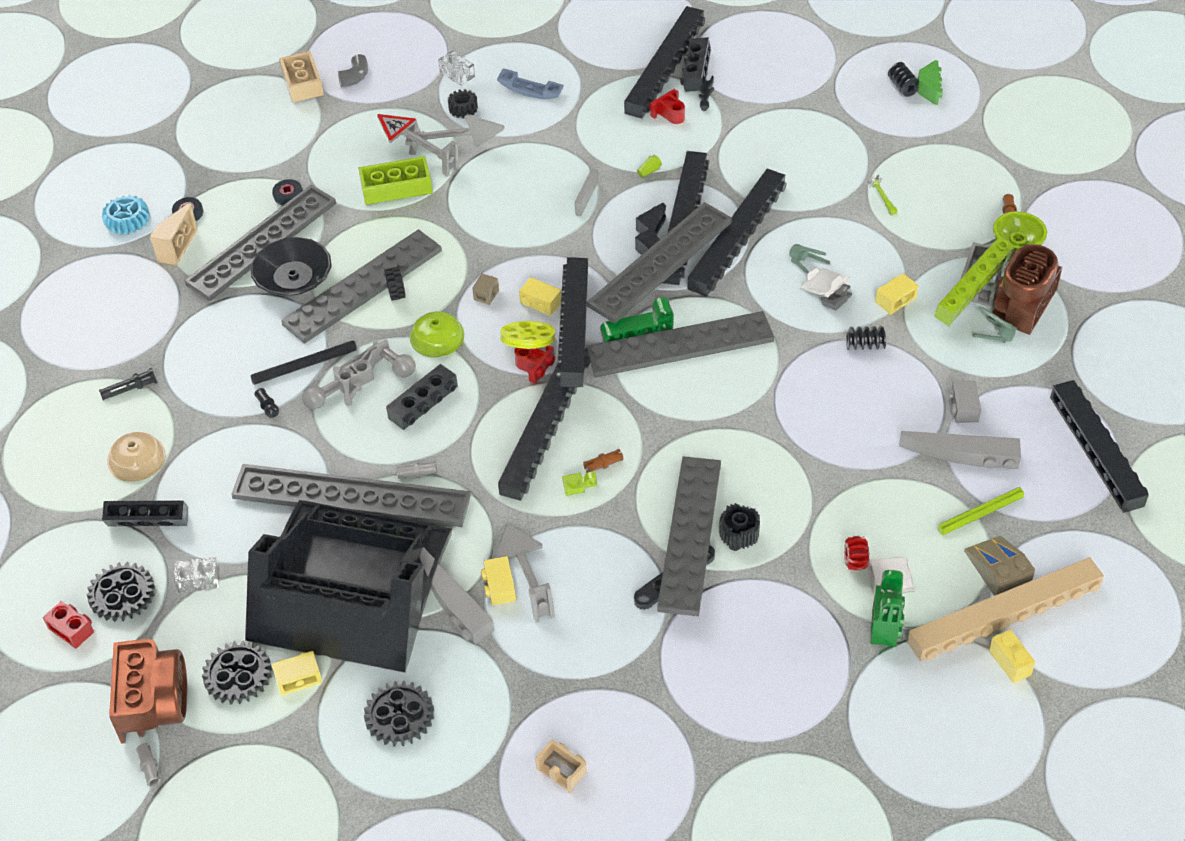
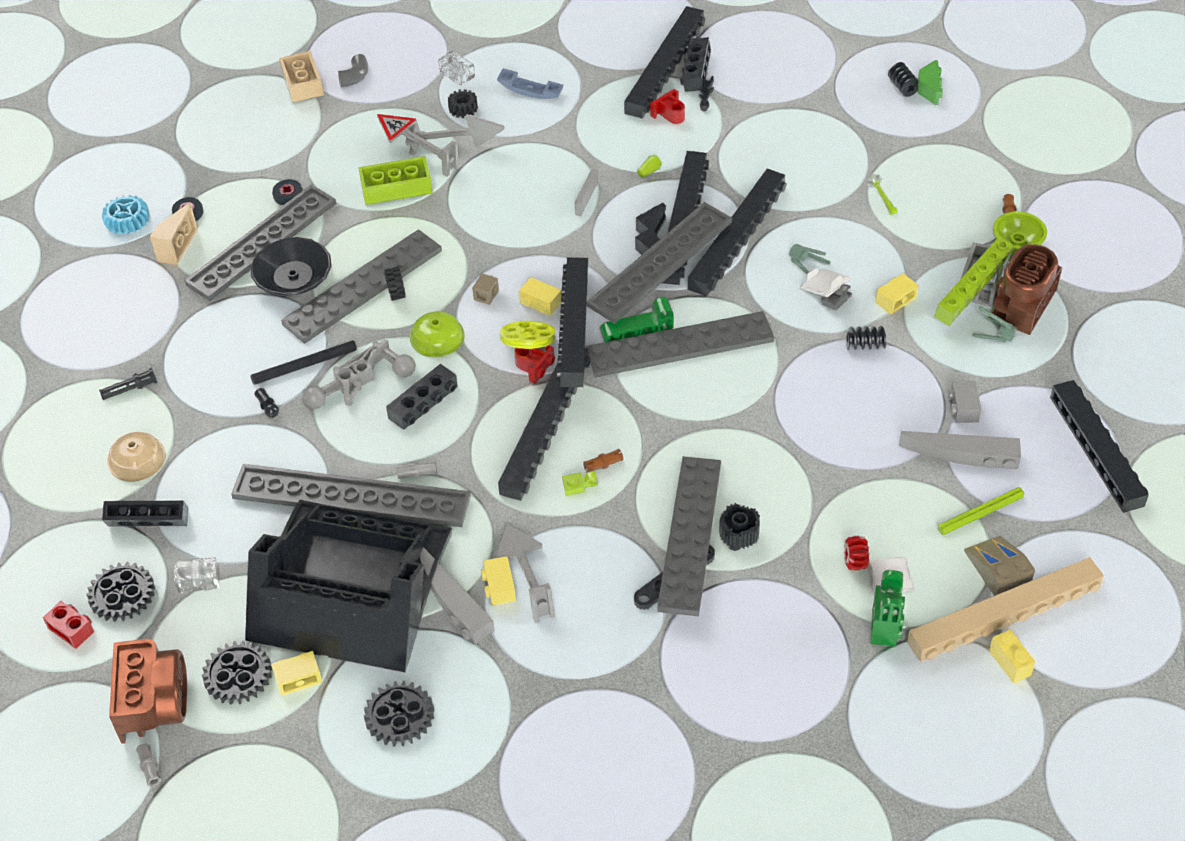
(561, 765): tan window -> none

